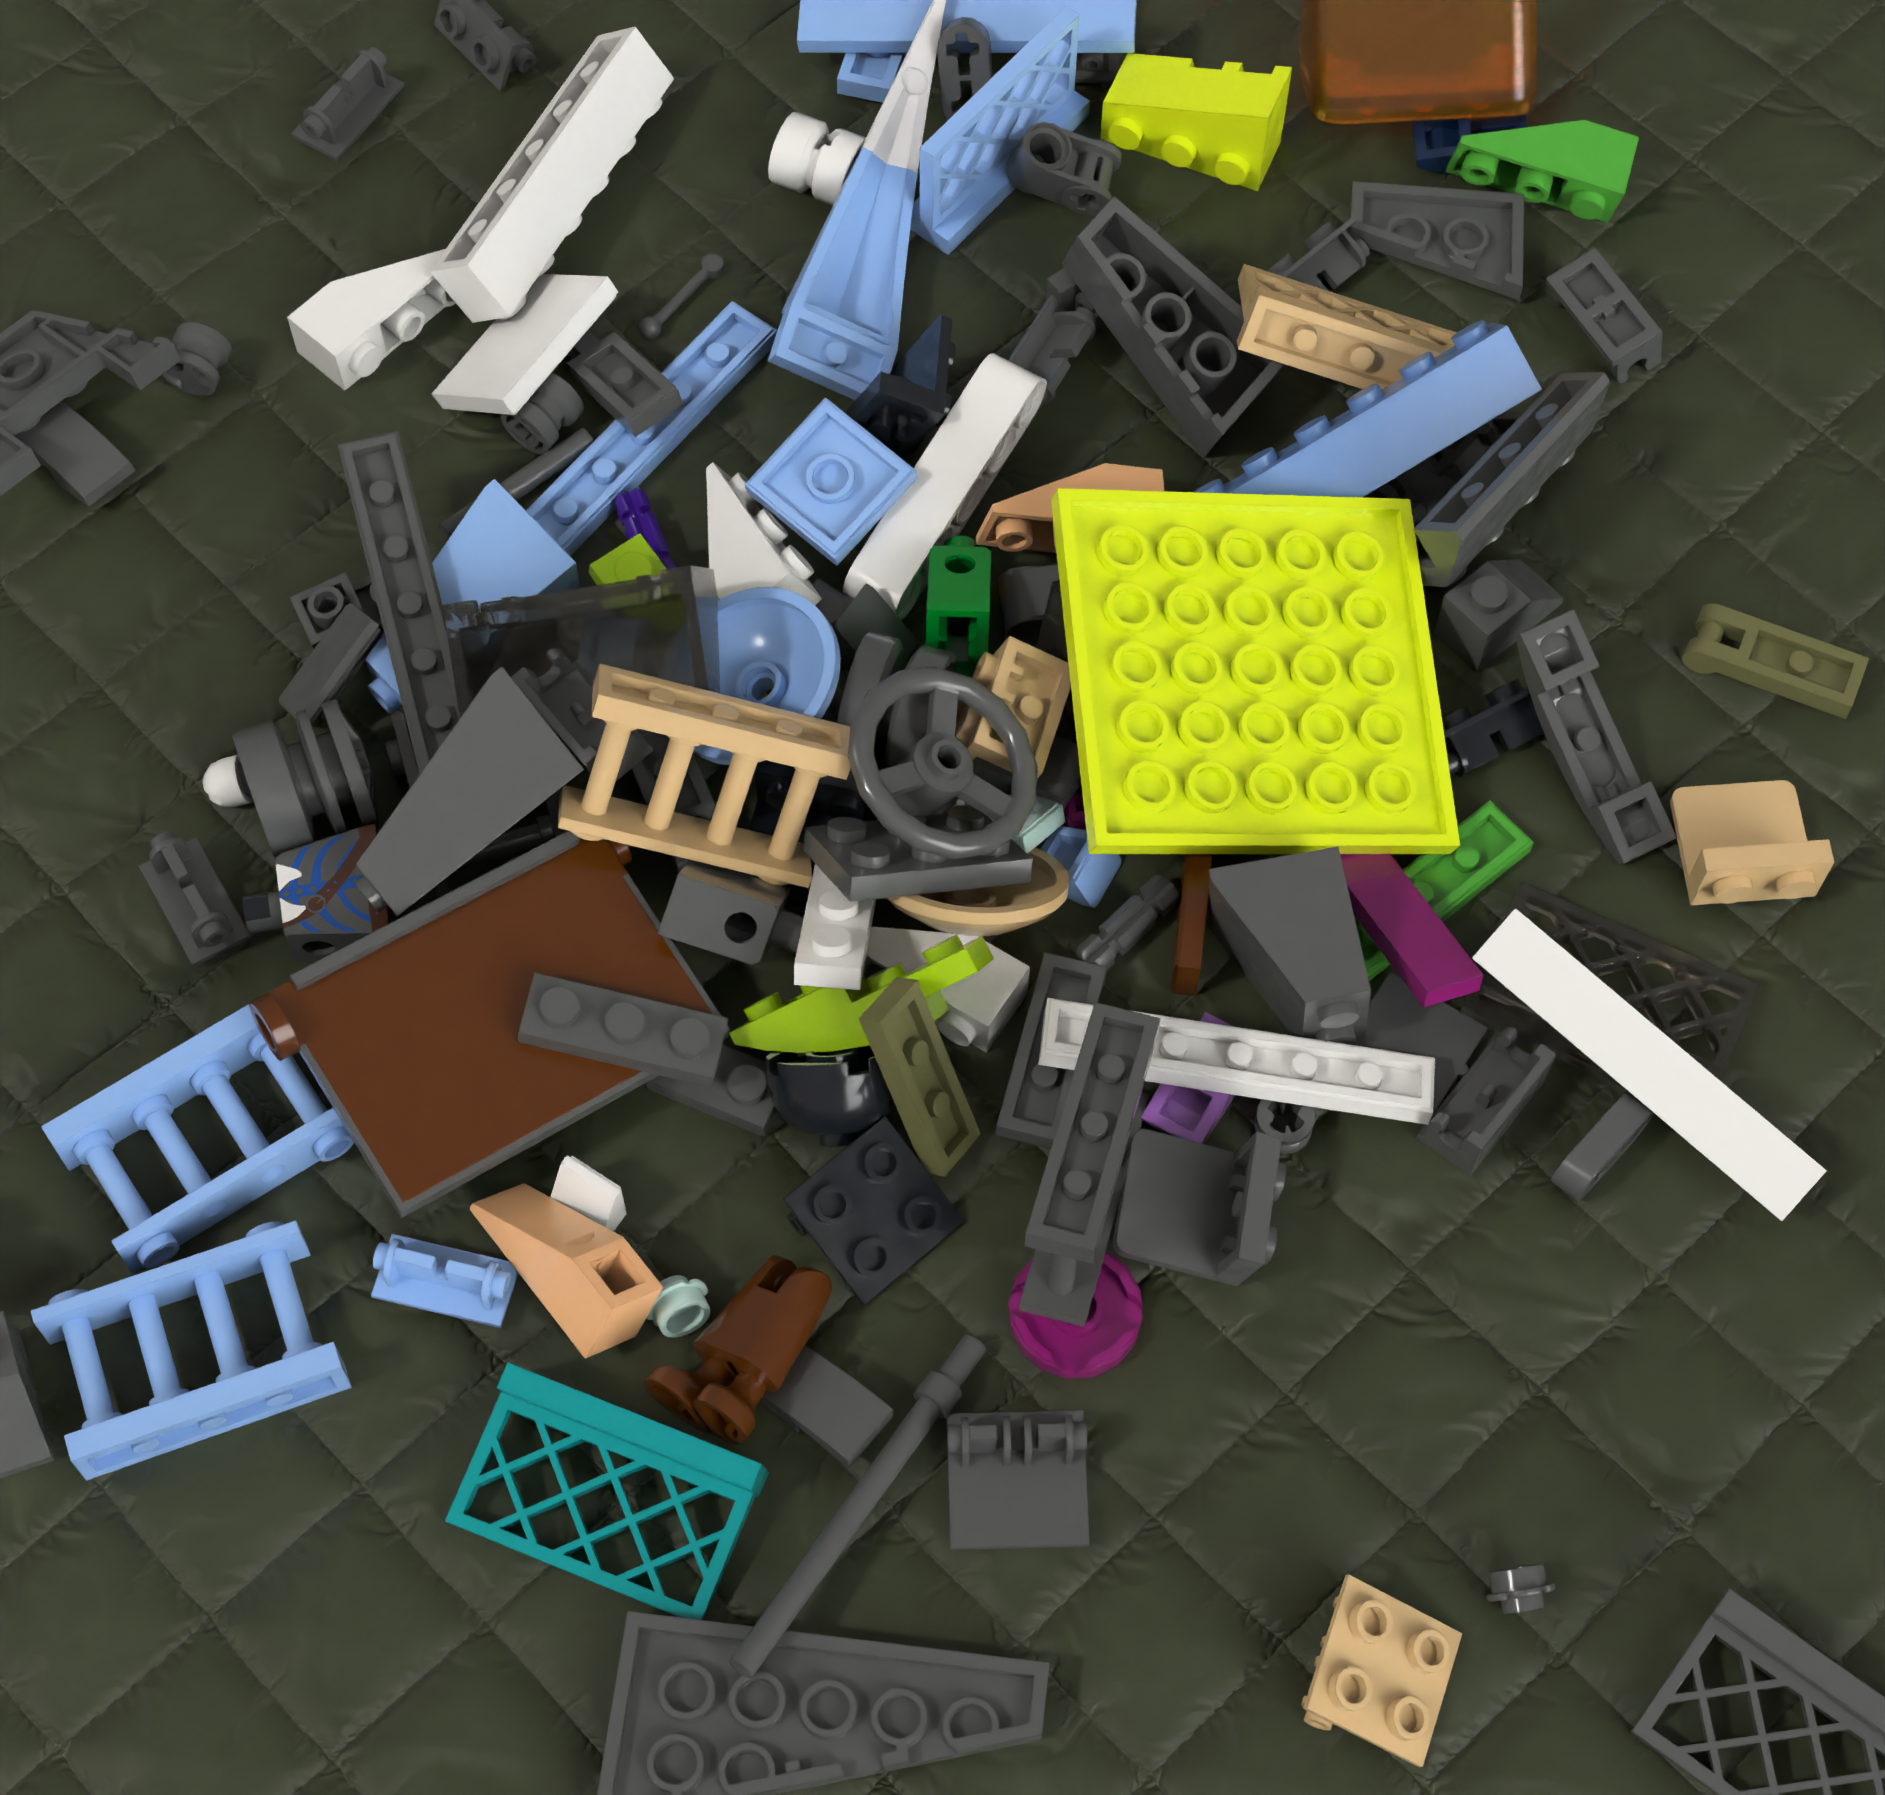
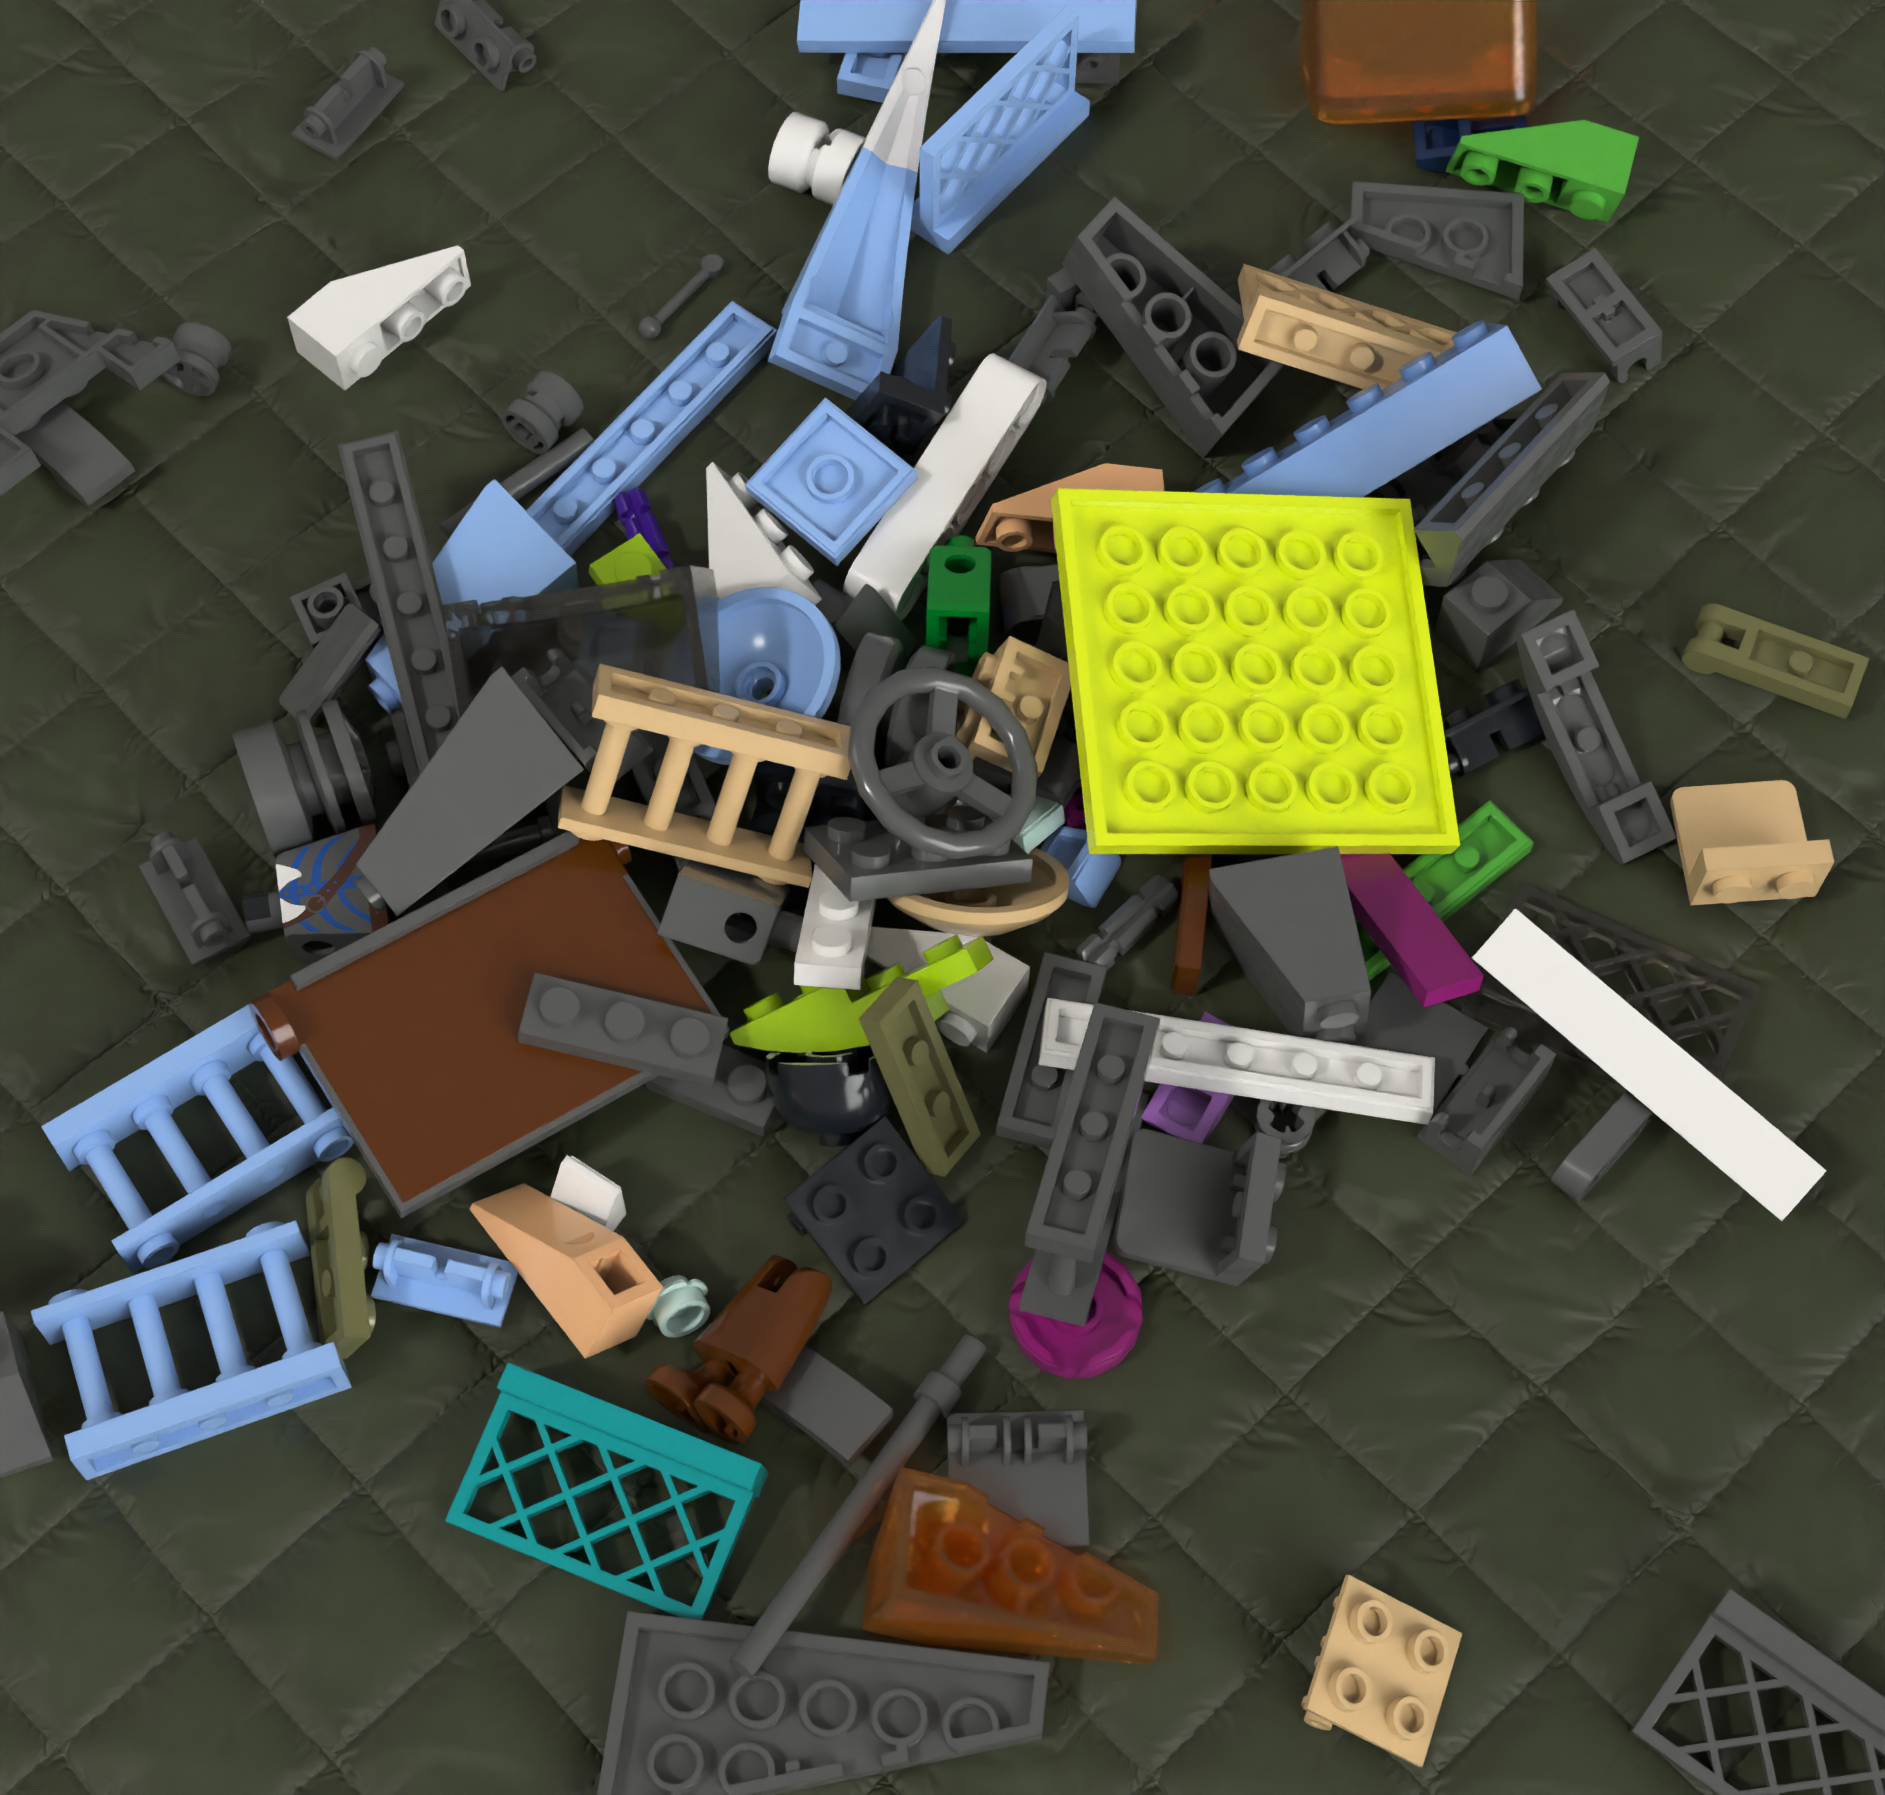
(227, 783): white hinge -> none
(340, 1257): none -> olive plate
(525, 349): white tile -> none
(553, 176): white brick -> none
(622, 381): dark grey hinge -> none
(950, 63): dark grey beam -> none
(979, 1579): none -> clear orange wedge
(1069, 168): dark grey piece -> none
(1198, 117): neon yellow wedge -> none
(1519, 1588): dark grey plate -> none

